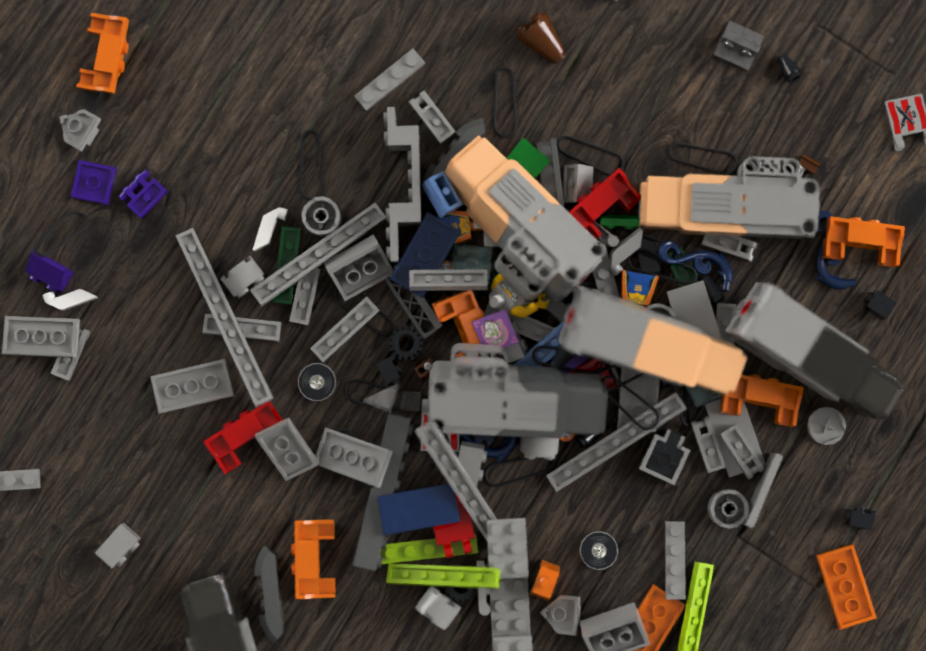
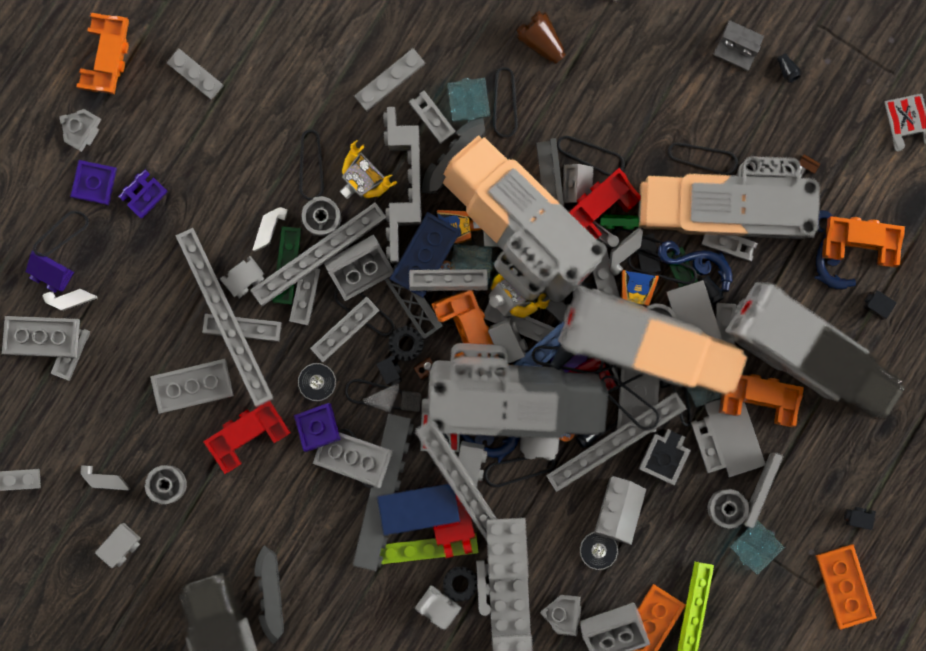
(102, 480): none -> light grey piece
(164, 495): none -> light grey brick
(195, 74): none -> light grey plate
(287, 449): light grey tile -> none
(307, 559): orange bracket -> none
(317, 427): none -> dark purple tile
(362, 176): none -> torso
(442, 194): medium blue brick -> none
(443, 576): lime plate -> none
(468, 99): none -> clear light blue plate
(495, 330): sticker -> none
(528, 157): green sticker -> none
(545, 580): orange torso -> none
(620, 510): none -> light grey slope
(675, 560): light grey plate -> none
(741, 450): light grey plate -> none
(757, 547): none -> clear light blue plate
(826, 425): light grey tile -> none

